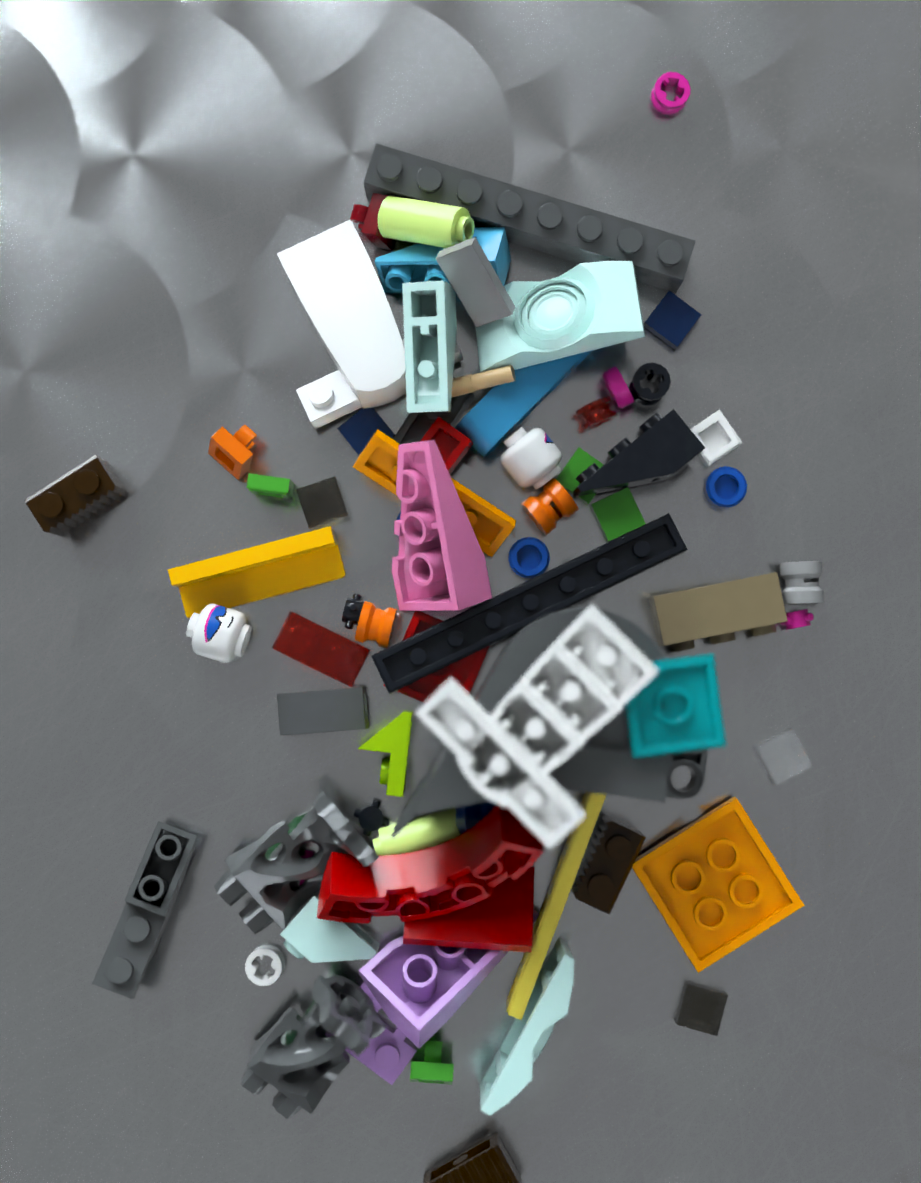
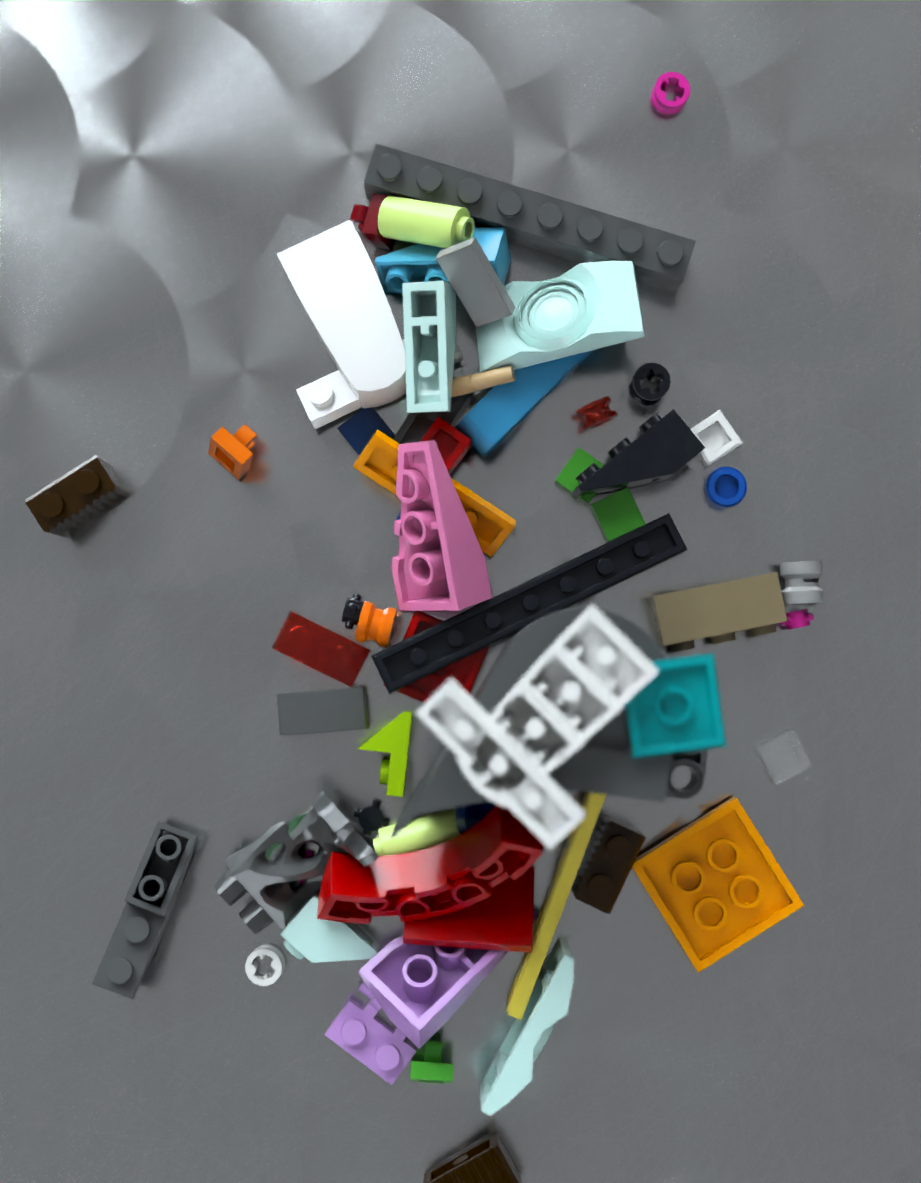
(219, 633): white head -> none
(260, 571): yellow panel -> none
(270, 486): bright green tile -> none
(291, 1068): dark grey hips -> none
(322, 502): clear smoke tile -> none
(528, 557): blue tile -> none
(531, 457): white head -> none
(545, 515): orange wheel -> none
(617, 387): dark pink tile -> none
(672, 320): dark blue tile -> none
(701, 1008): clear smoke tile -> none

